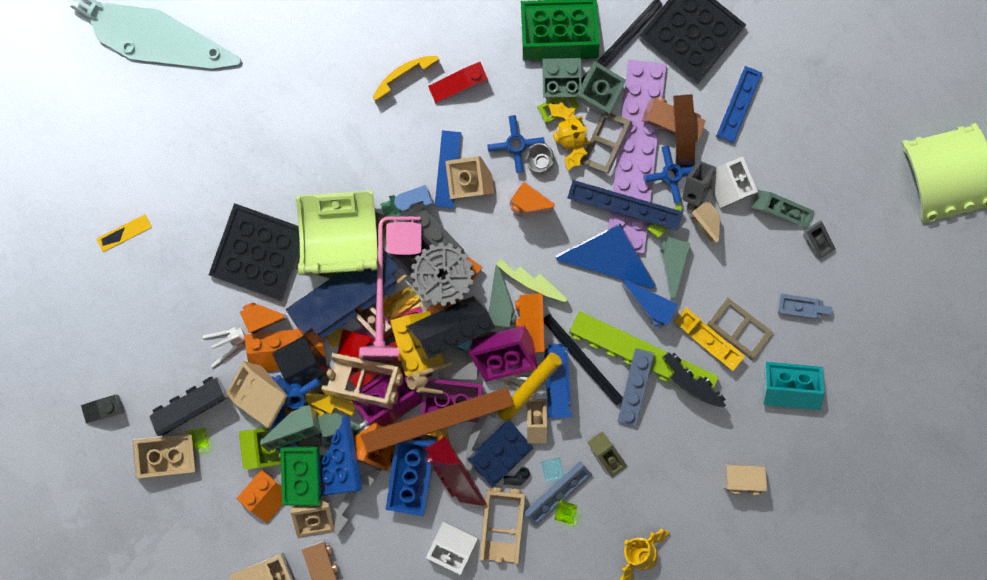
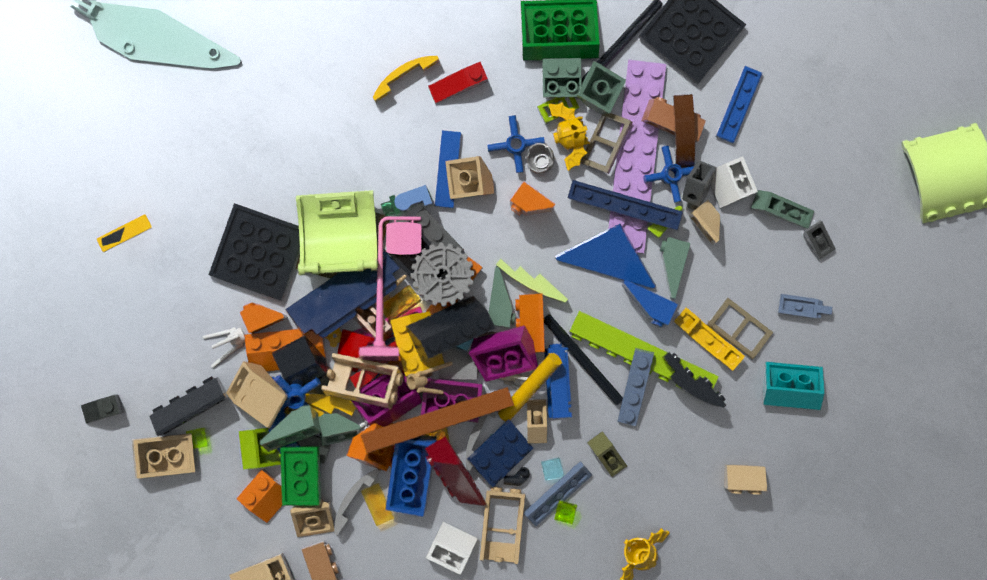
(339, 465): blue tile -> none
(376, 503): none -> clear yellow plate

